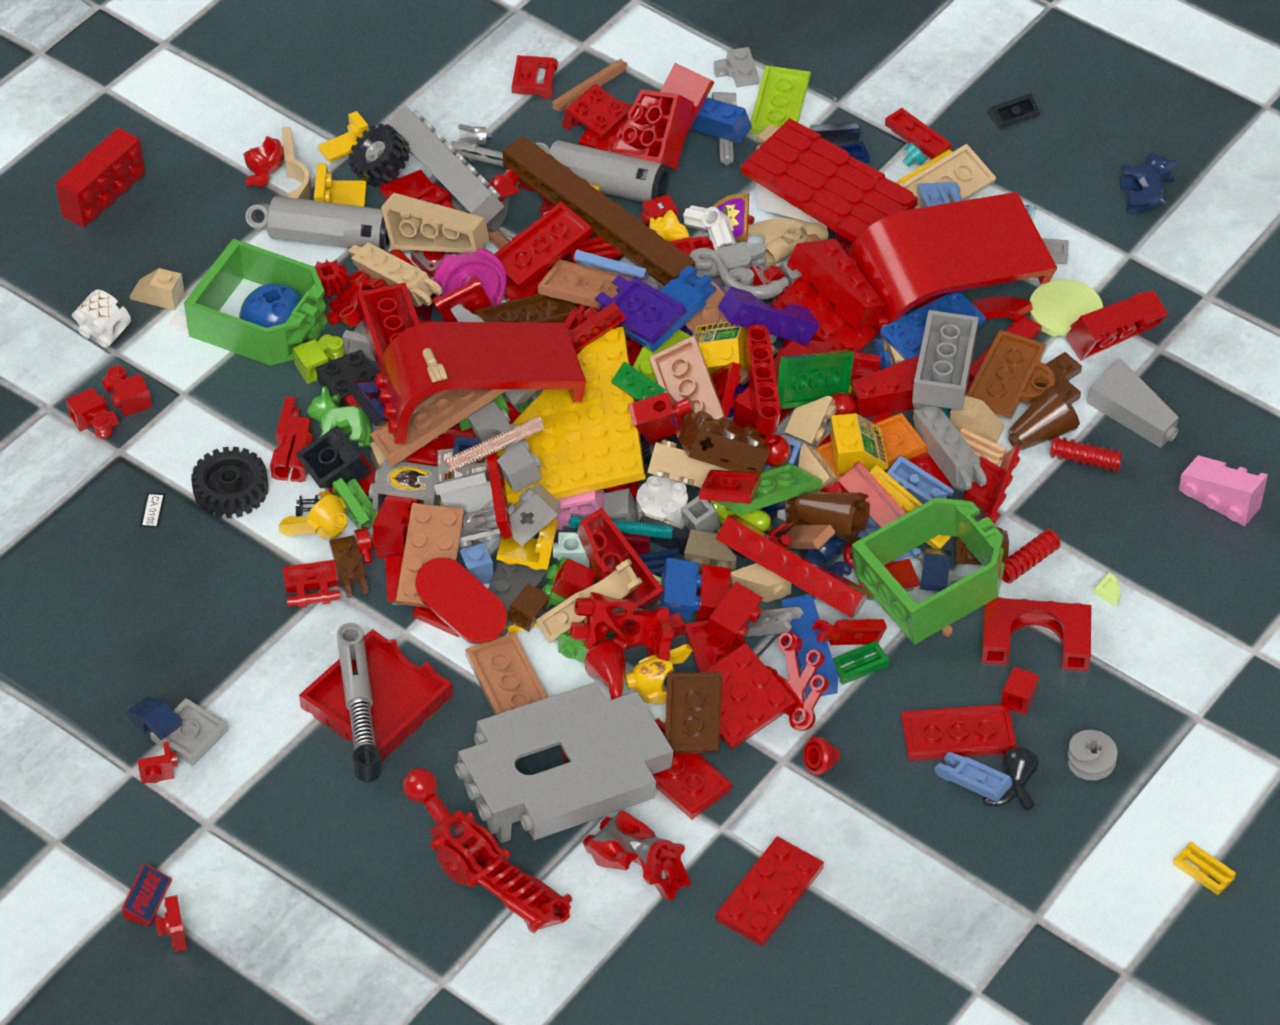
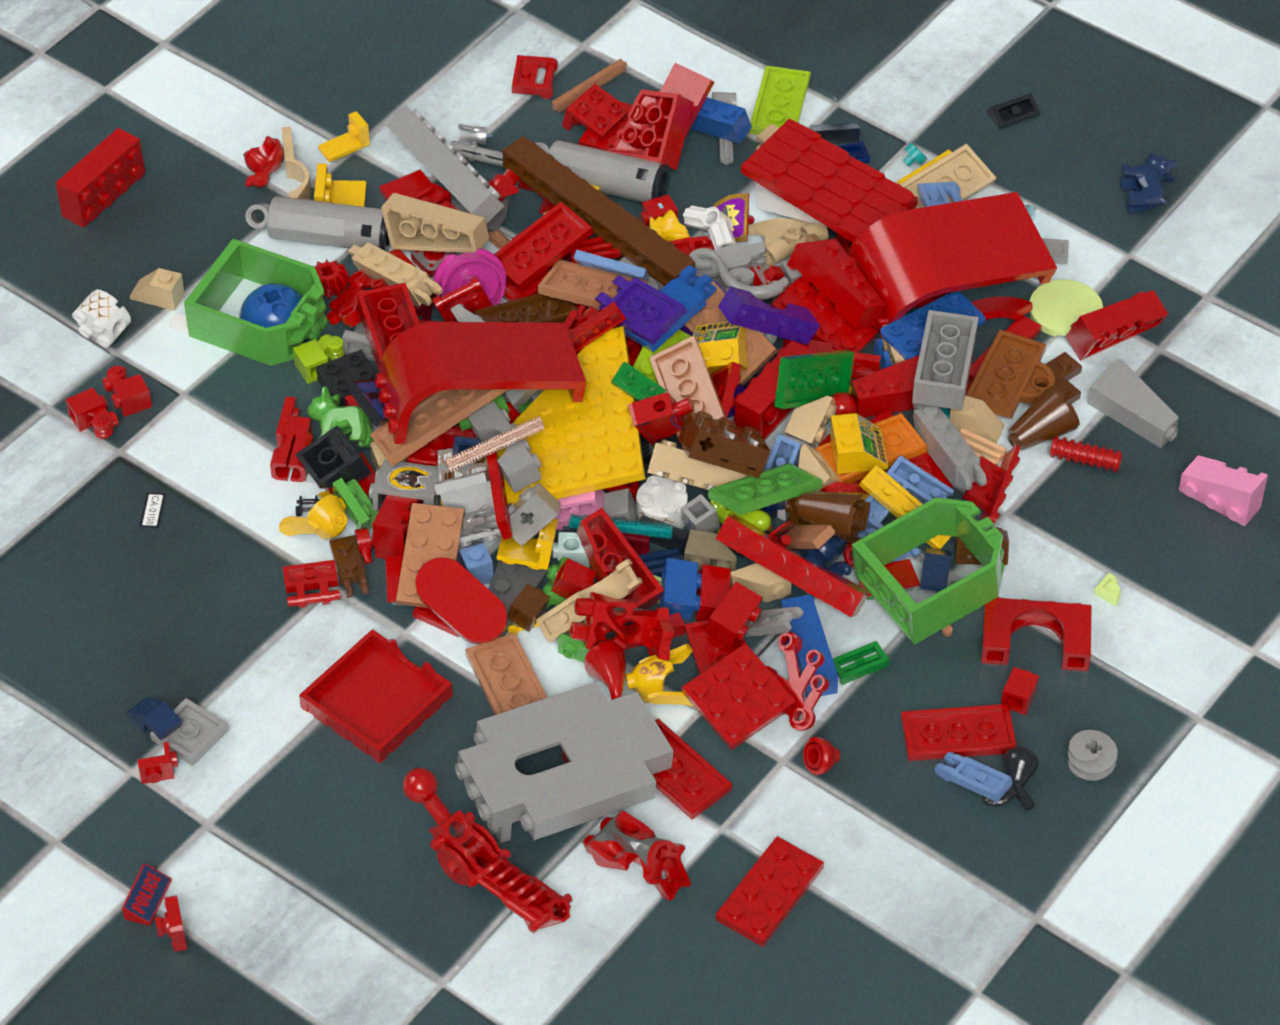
(230, 482): black wheel -> none
(358, 701): piece -> none
(379, 154): black wheel -> none
(435, 370): tan piece -> none
(694, 712): reddish brown tile -> none
(730, 486): red tile -> none
(738, 65): light grey hinge -> none
(762, 379): red beam -> none
(778, 448): red piece -> none
(850, 631): red plate -> none
(882, 505): panel -> none
(918, 133): red plate -> none
(1030, 555): red piece -> none
(1207, 866): yellow tile -> none

